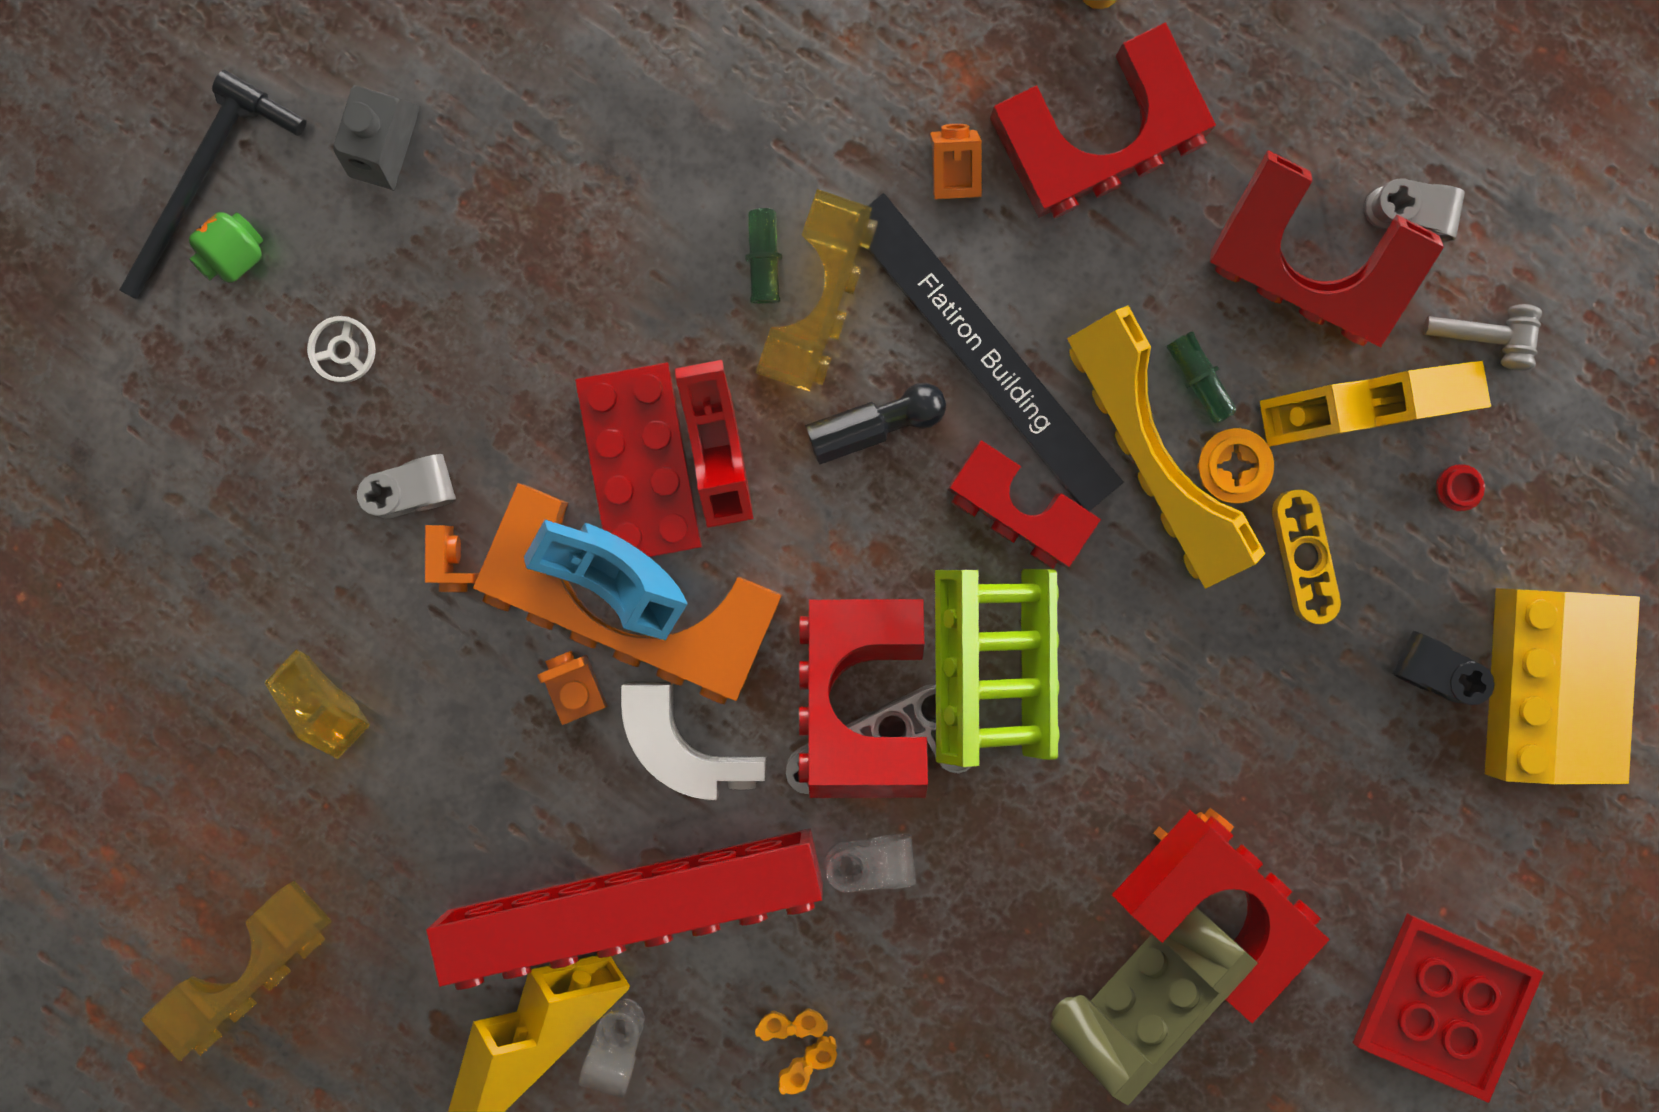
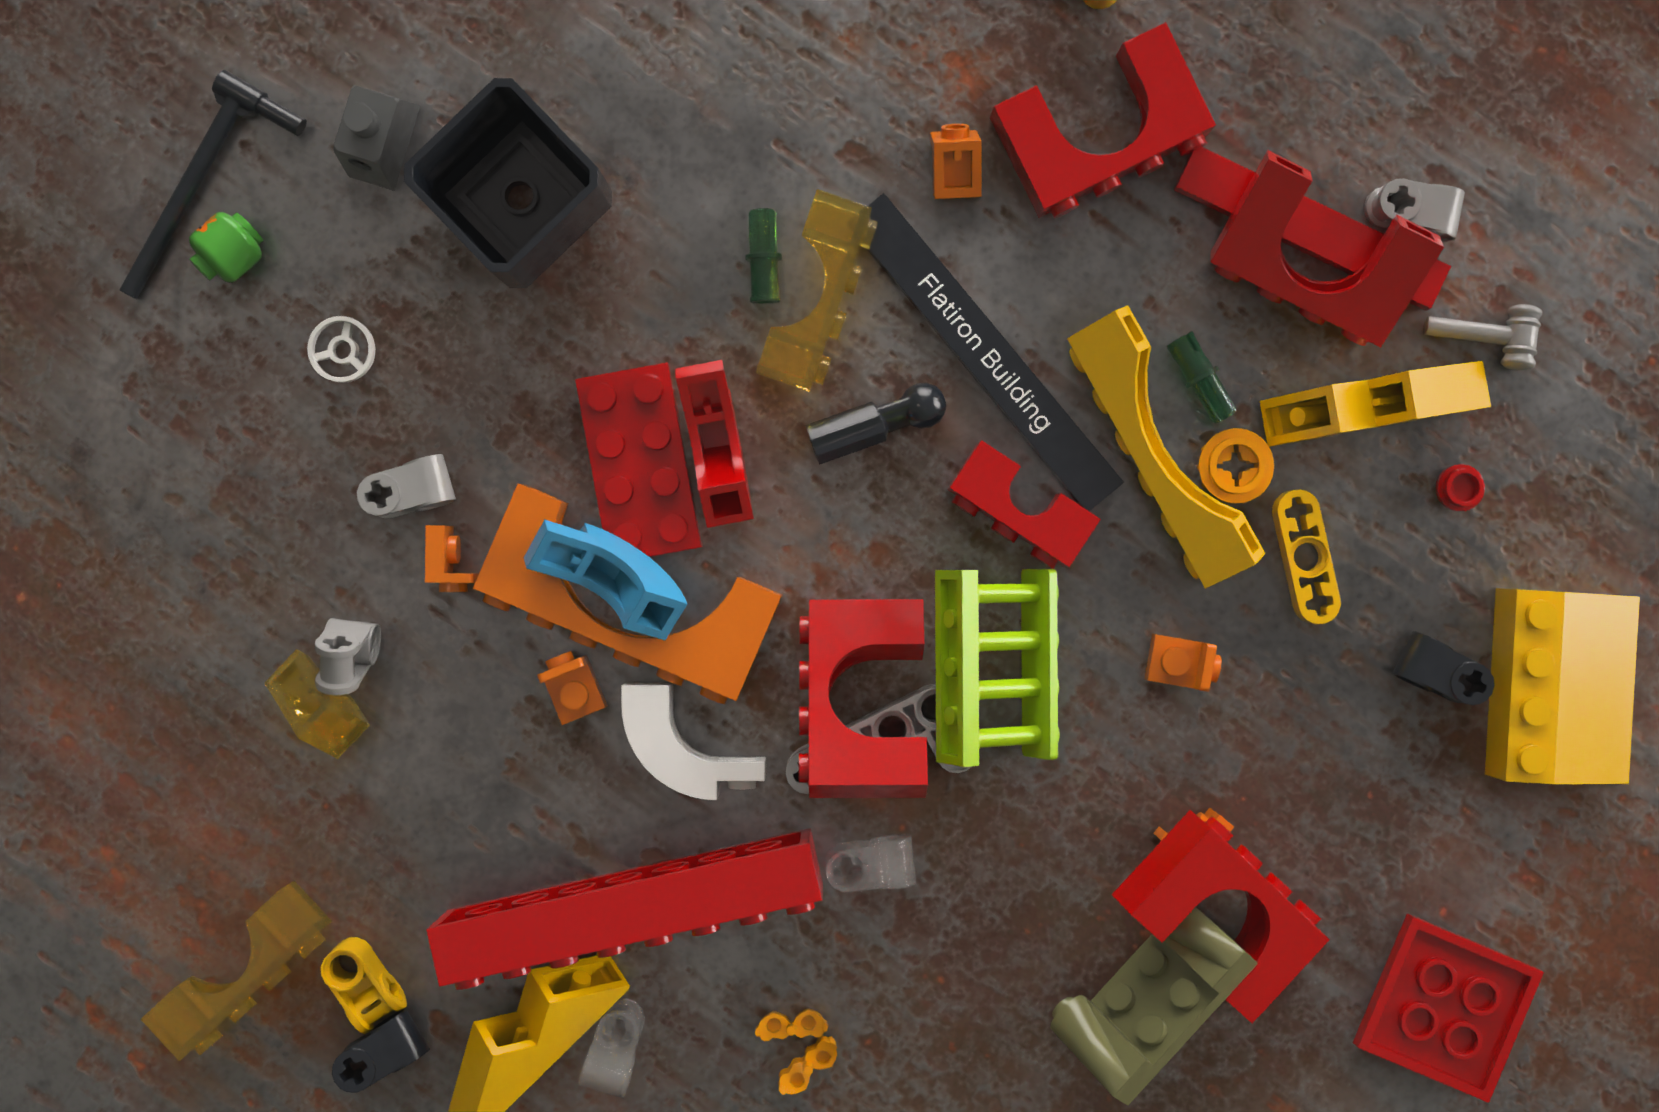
(346, 654): none -> light grey piece
(362, 988): none -> yellow piece
(384, 1049): none -> black piece
(487, 152): none -> black plate
(1182, 662): none -> orange bracket
(1312, 227): none -> red tile

